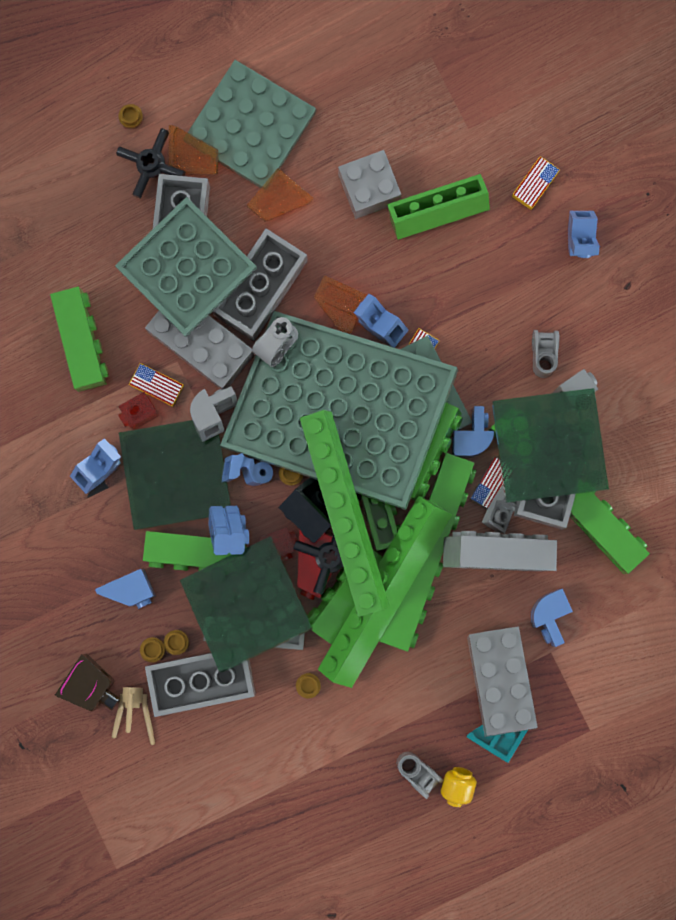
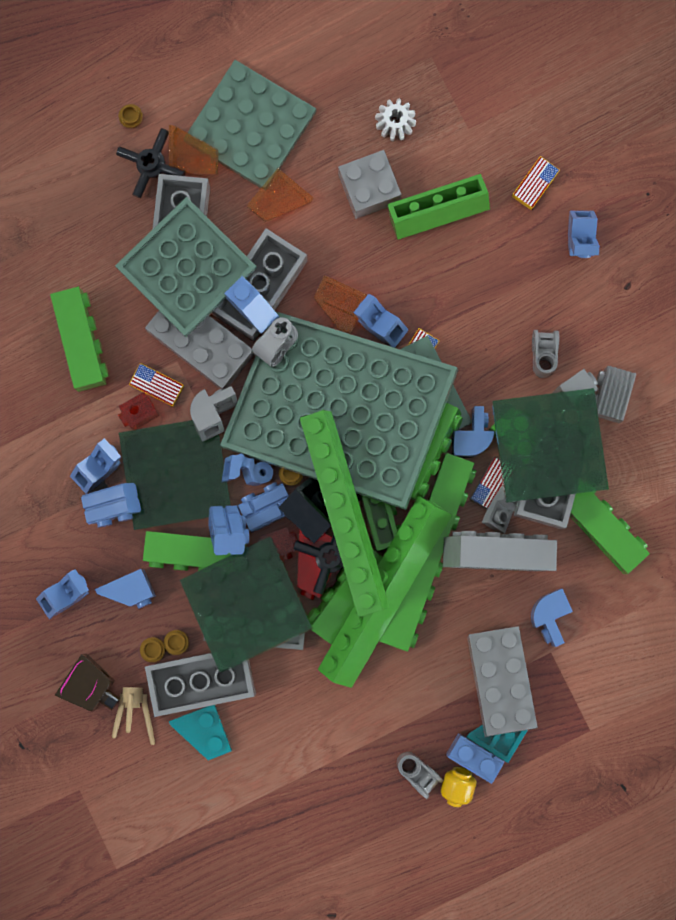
(63, 594): none -> medium blue brick
(110, 504): none -> medium blue brick
(203, 731): none -> teal wing
(251, 304): none -> medium blue slope
(263, 509): none -> medium blue brick
(308, 685): pearl gold plate -> none
(395, 110): none -> white gear
(475, 758): none -> medium blue brick
(614, 393): none -> light grey brick

